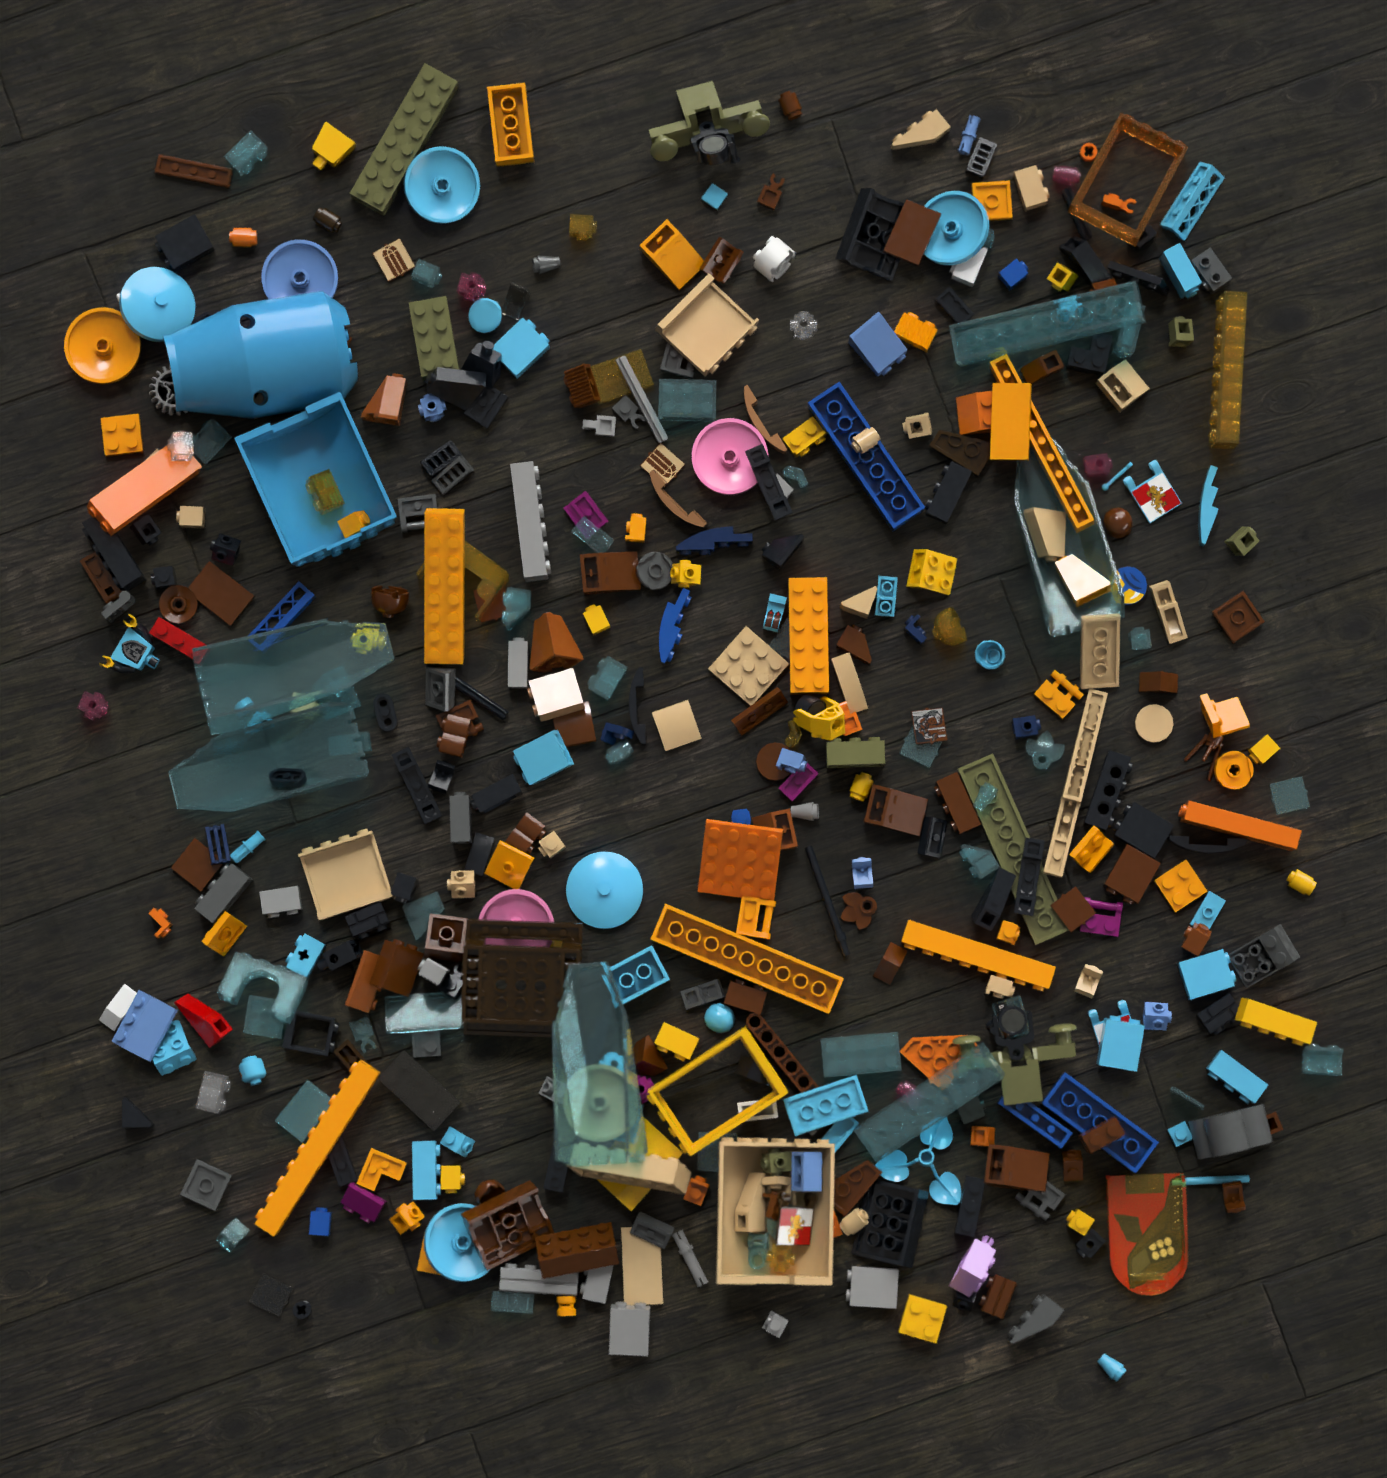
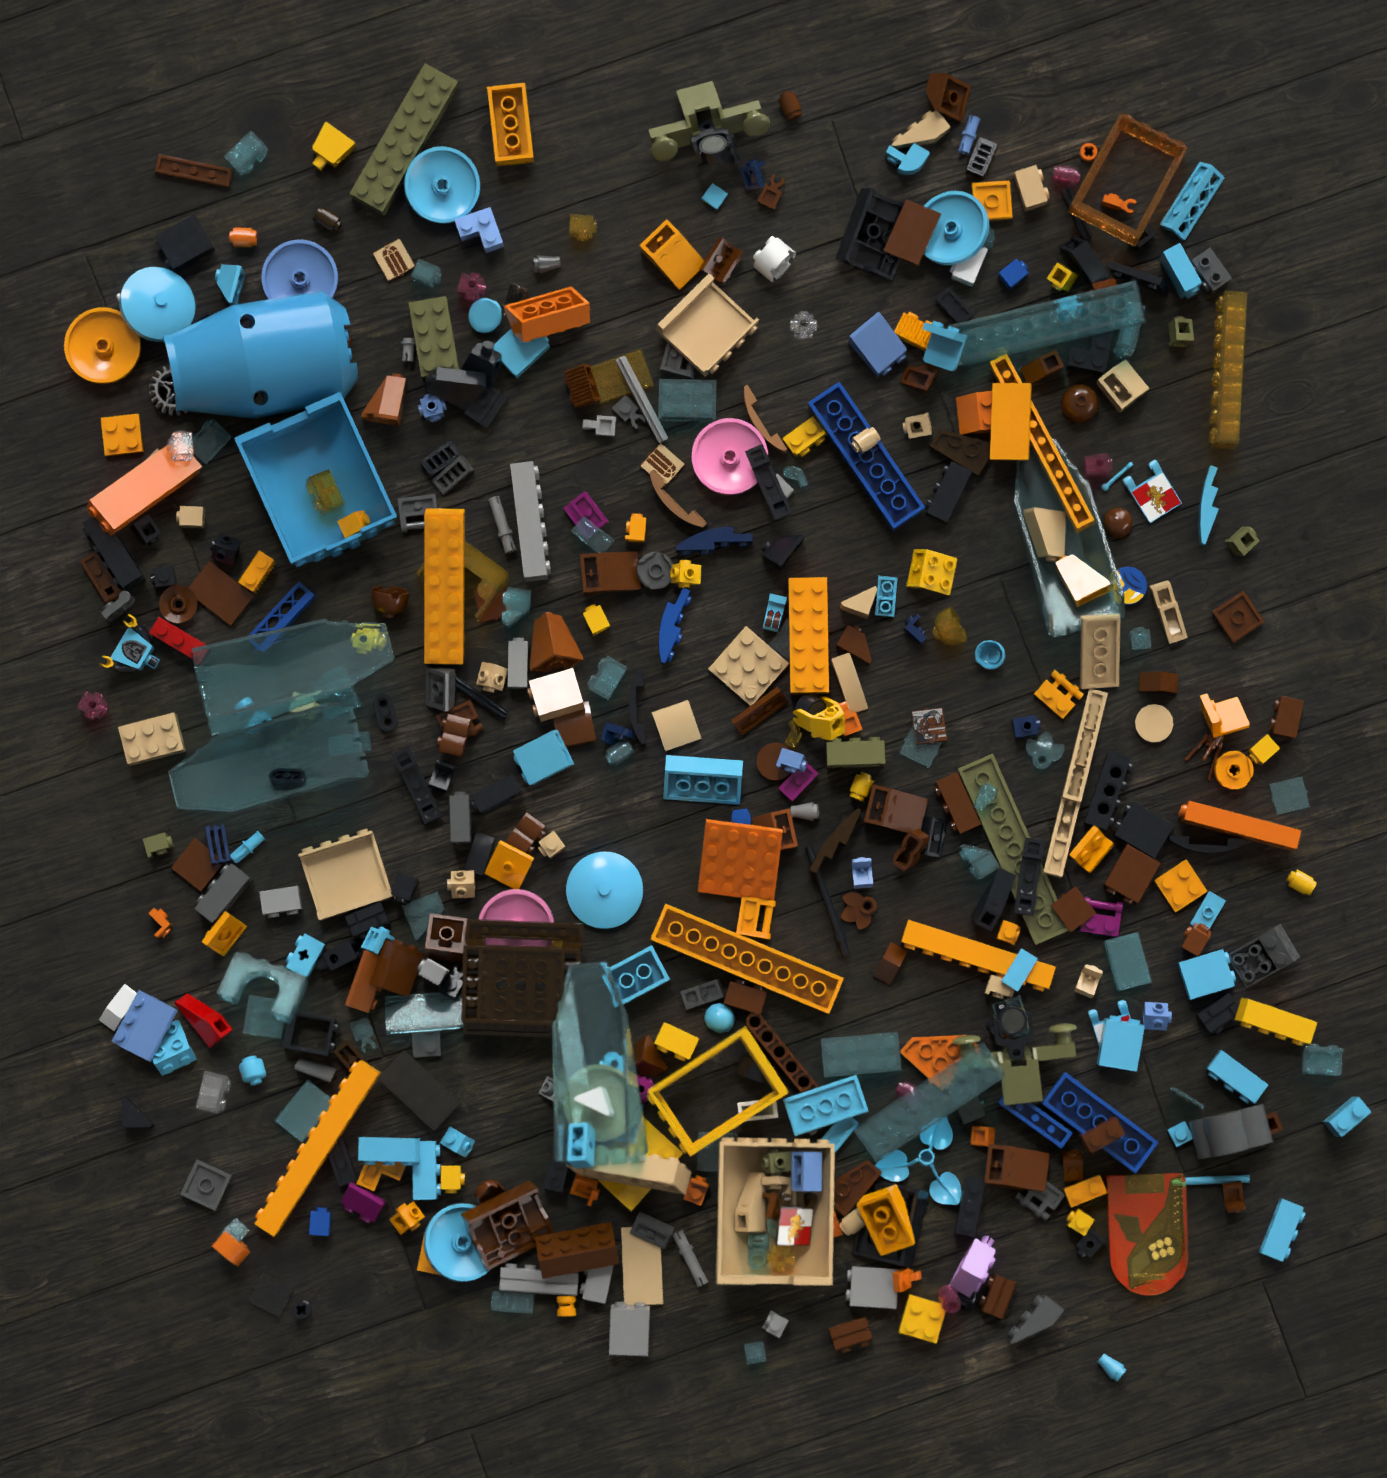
(152, 739): none -> tan brick
(158, 844): none -> olive brick
(230, 281): none -> medium azure slope
(231, 1248): none -> orange brick
(257, 572): none -> light orange brick
(315, 1069): none -> dark grey slope
(375, 939): none -> medium azure bracket
(389, 1150): none -> medium azure brick
(408, 349): none -> light grey pin
(483, 225): none -> light blue brick
(491, 677): none -> tan brick
(502, 525): none -> light grey pin
(548, 314): none -> orange slope
(581, 1145): none -> medium azure brick
(585, 1188): none -> orange bracket
(597, 1100): none -> white slope
(703, 779): none -> medium azure slope
(752, 175): none -> dark blue bracket
(755, 1352): none -> clear light blue brick
(838, 837): none -> dark brown slope
(851, 1334): none -> reddish brown brick
(887, 1219): none -> light orange slope
(903, 1277): none -> orange plate
(908, 163): none -> medium azure brick
(911, 847): none -> reddish brown brick
(919, 377): none -> reddish brown slope
(944, 346): none -> medium azure bracket
(948, 95): none -> reddish brown slope
(949, 1299): none -> clear pink brick
(1019, 970): none -> medium azure tile
(1079, 403): none -> reddish brown cylinder
(1084, 1190): none -> light orange brick
(1127, 961): none -> clear light blue piece
(1282, 1230): none -> medium azure brick
(1286, 717): none -> reddish brown brick
(1346, 1116): none -> medium azure brick

